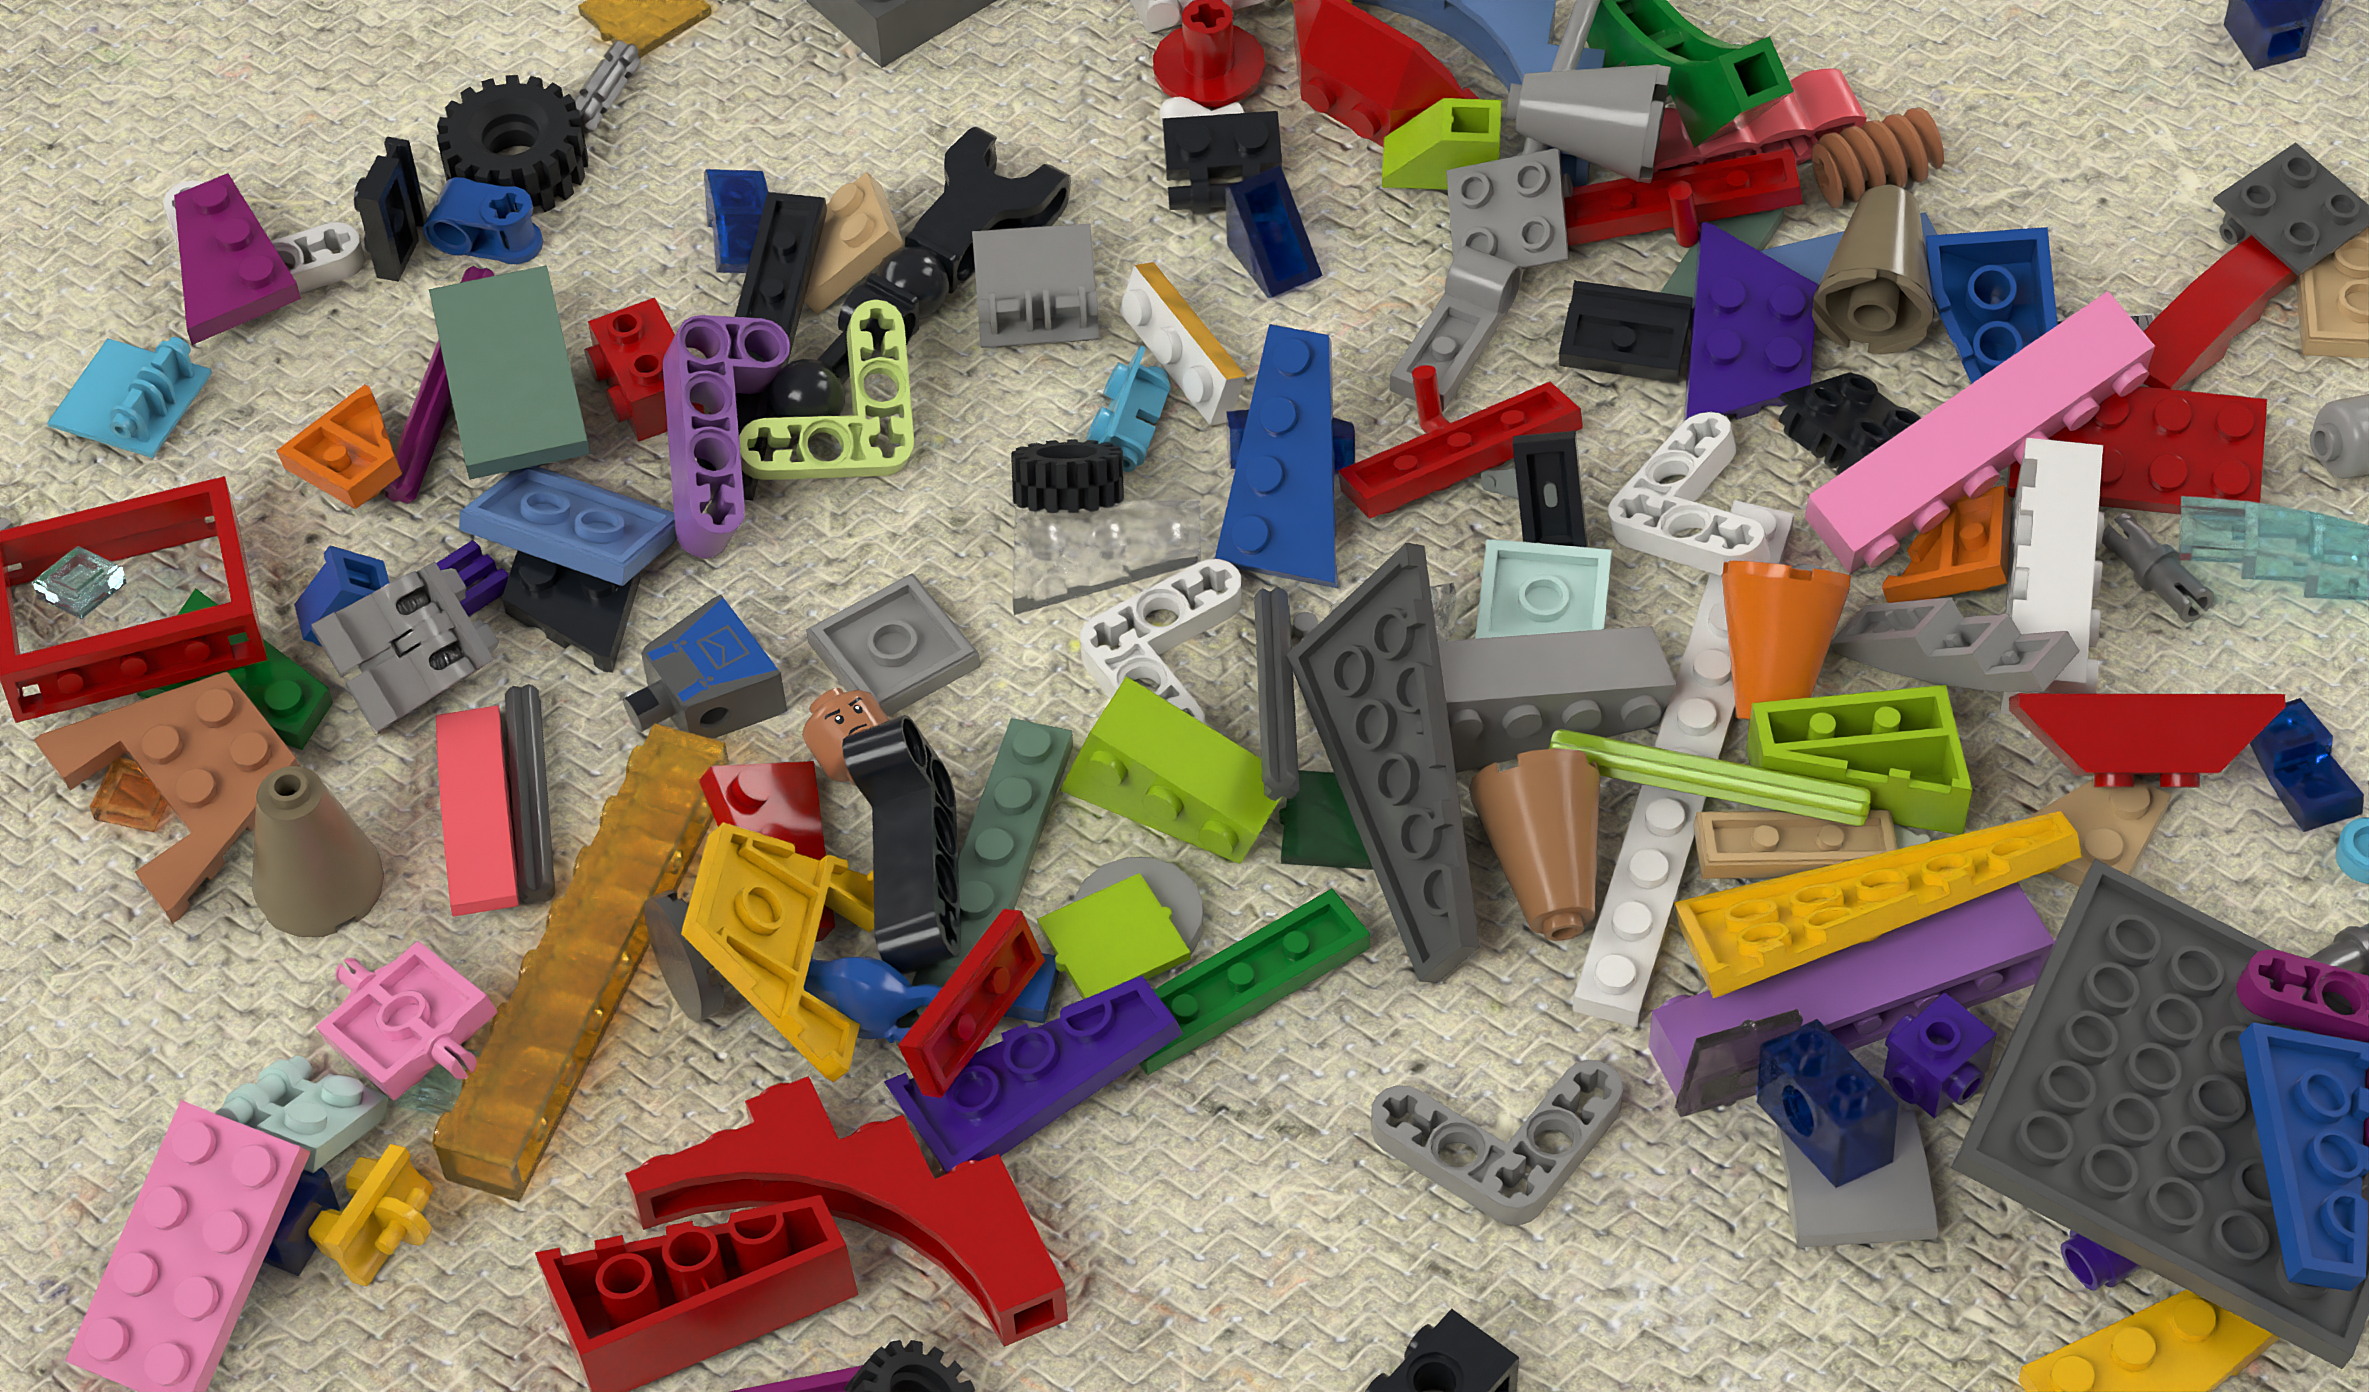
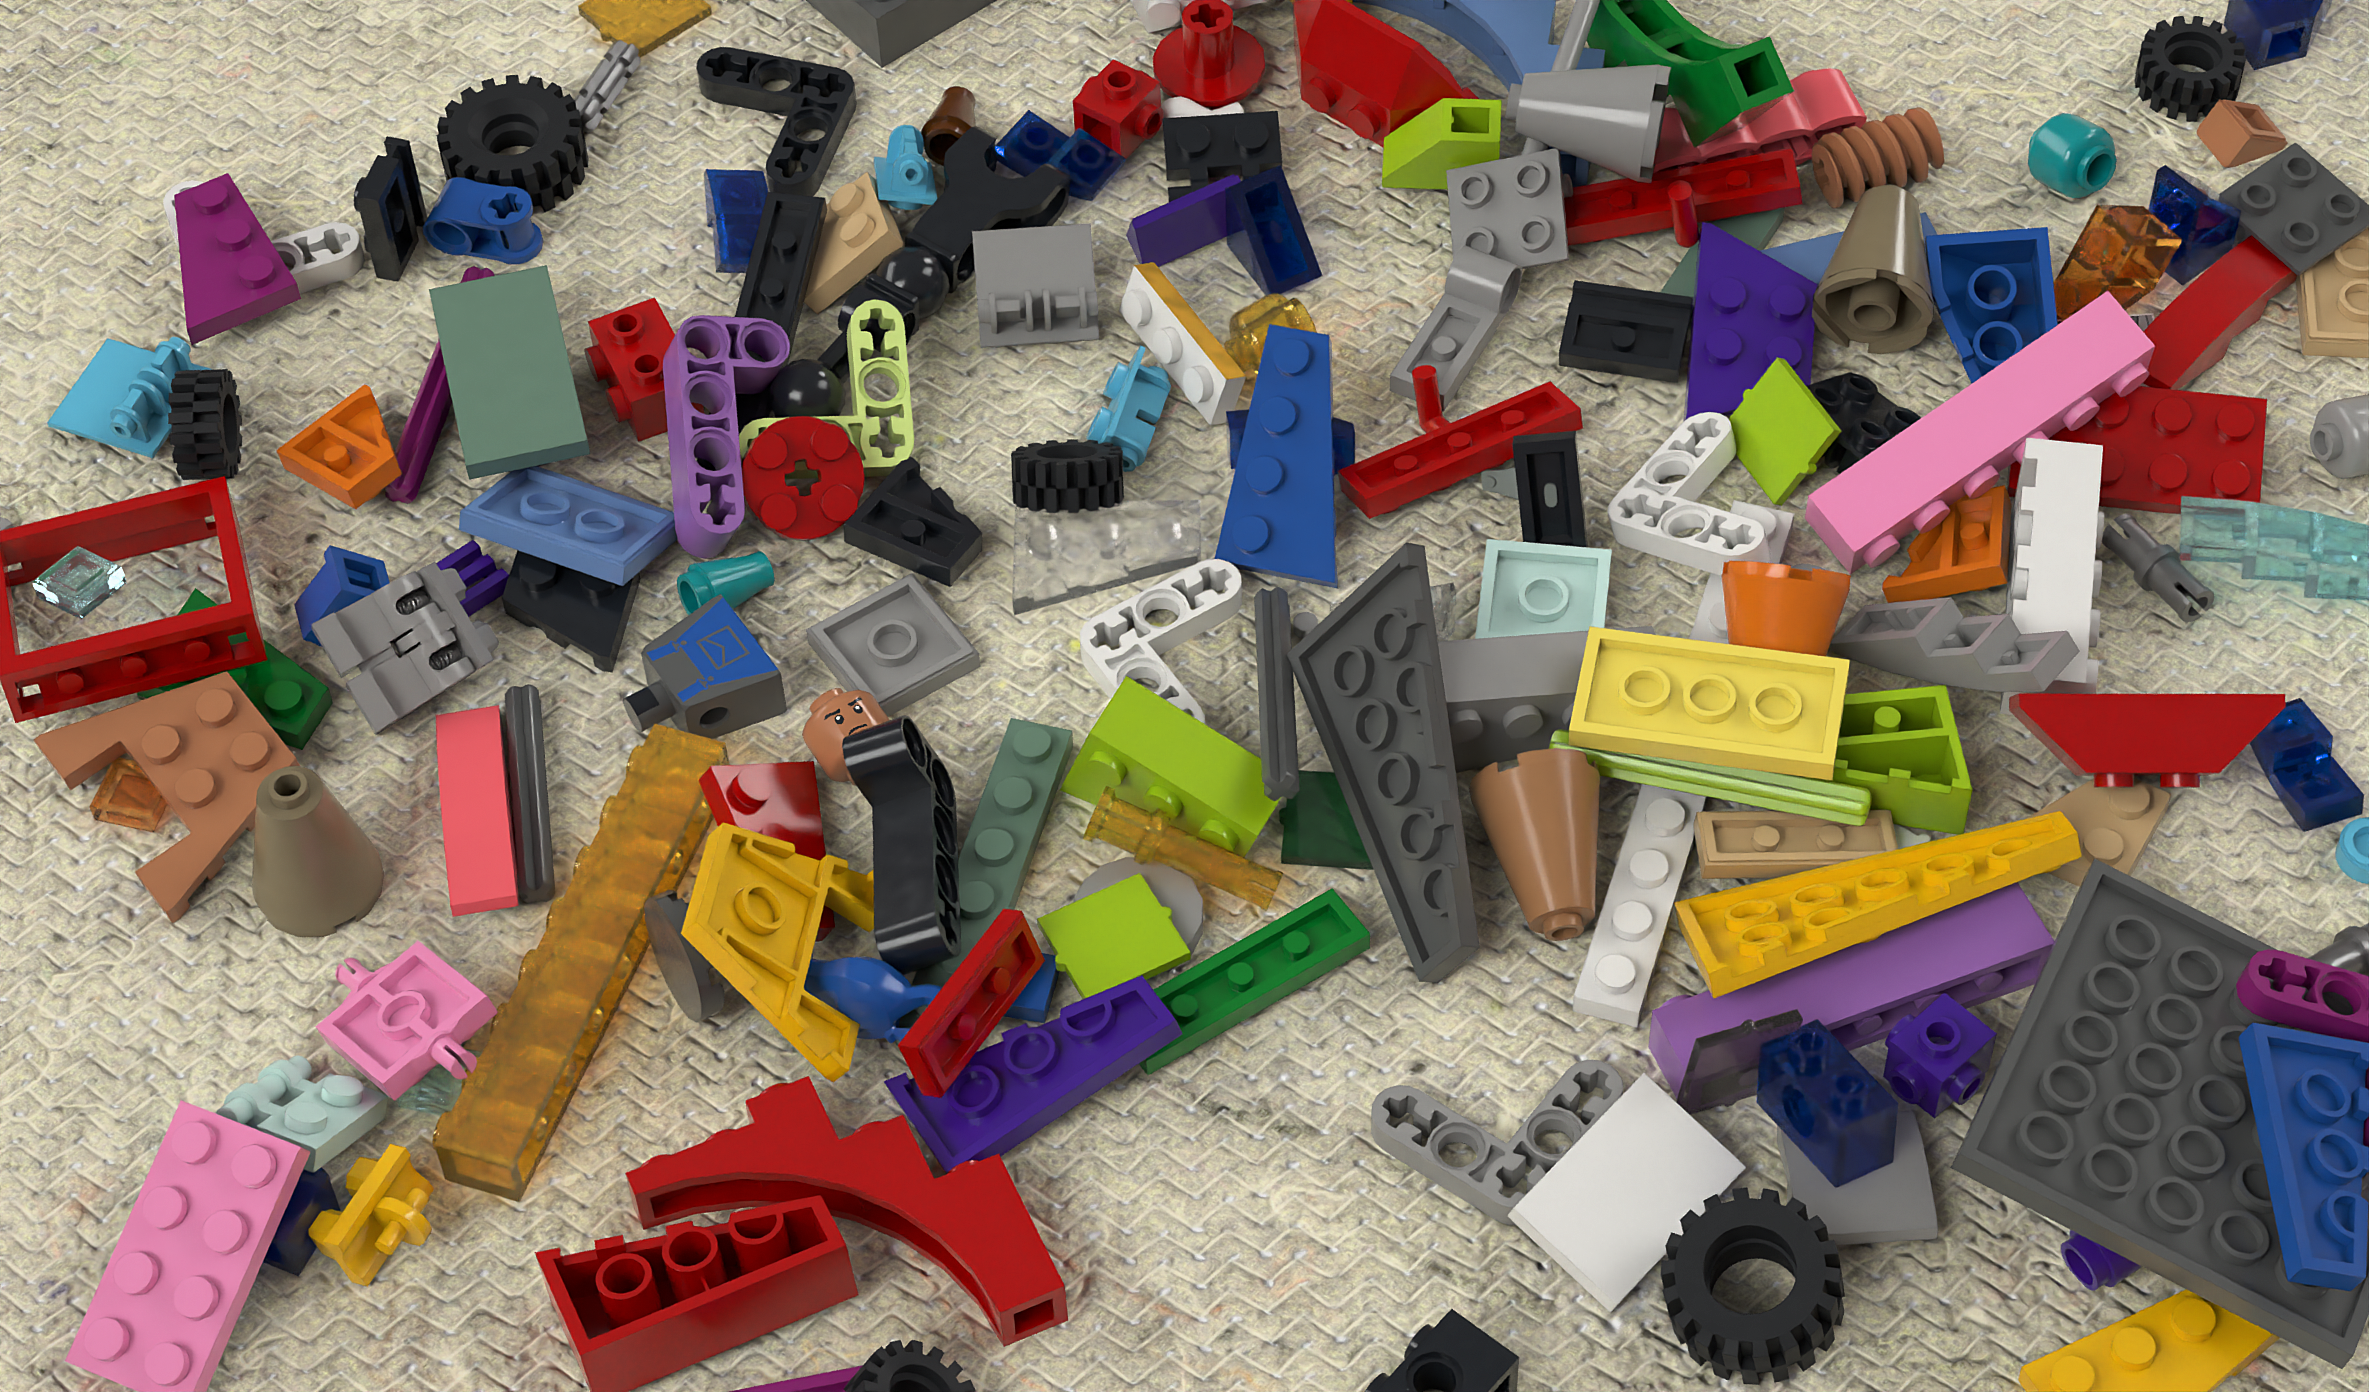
(205, 424): none -> black tyre
(733, 578): none -> teal cone
(815, 99): none -> black beam
(823, 449): none -> red plate
(905, 175): none -> medium azure hinge
(915, 527): none -> black wing
(948, 122): none -> reddish brown cone
(1082, 156): none -> clear blue slope
(1119, 107): none -> red brick
(1153, 838): none -> clear yellow pin
(1181, 224): none -> dark purple slope
(1250, 326): none -> clear yellow head
(1624, 1191): none -> white tile
(1709, 703): none -> light yellow plate
(1741, 1232): none -> black tyre
(1781, 431): none -> lime piece
(2072, 155): none -> teal head
(2116, 252): none -> clear orange slope
(2193, 46): none -> black tyre
(2198, 217): none -> clear blue slope
(2239, 133): none -> nougat slope

